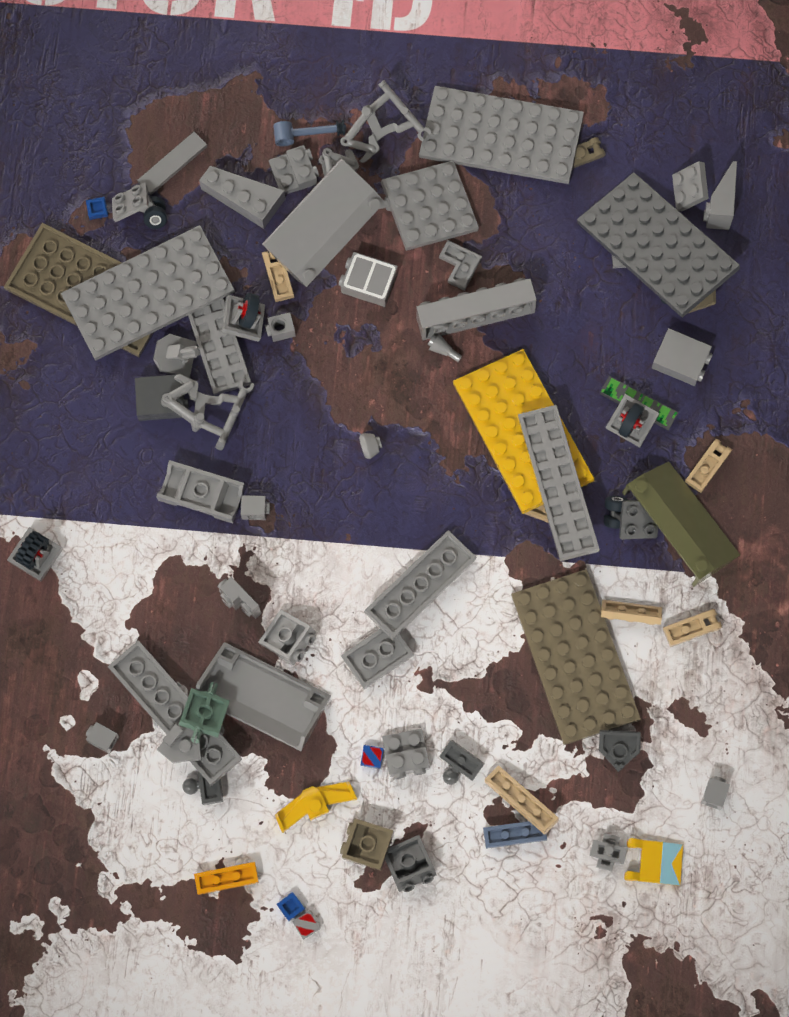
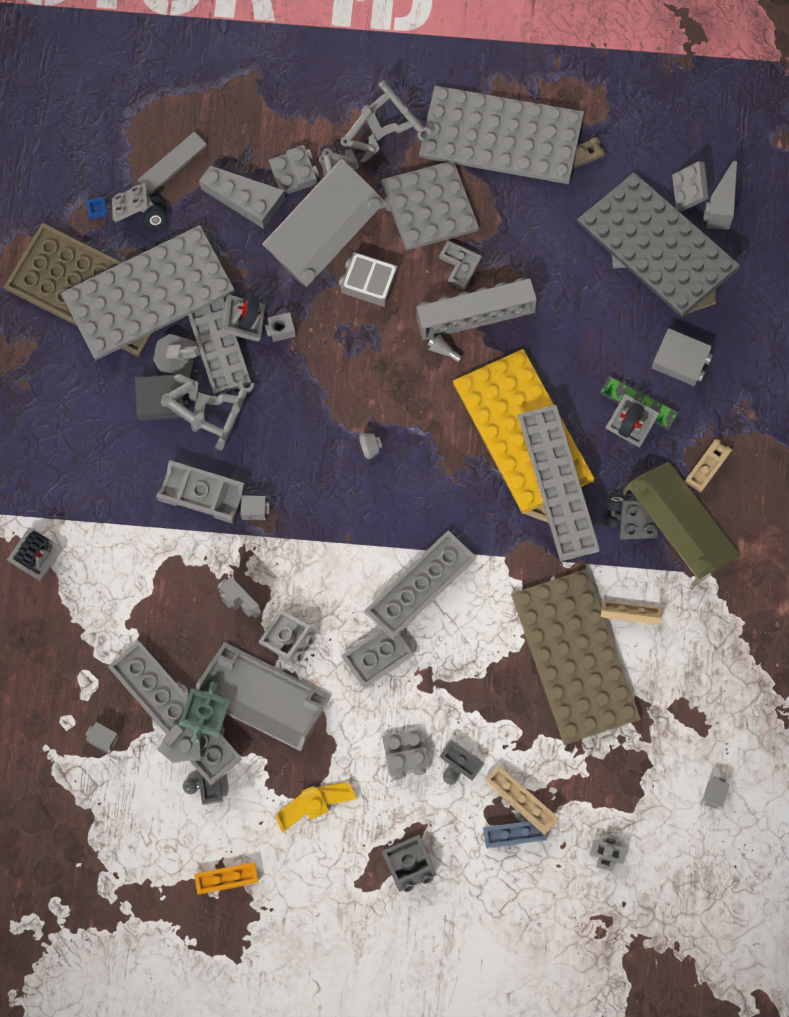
(278, 278): tan plate -> none
(285, 133): sand blue piece -> none
(290, 906): blue tile -> none
(306, 925): light grey tile -> none
(366, 844): dark tan plate -> none
(372, 756): blue tile -> none
(619, 746): dark grey plate -> none
(658, 863): yellow flag -> none
(691, 628): tan plate -> none

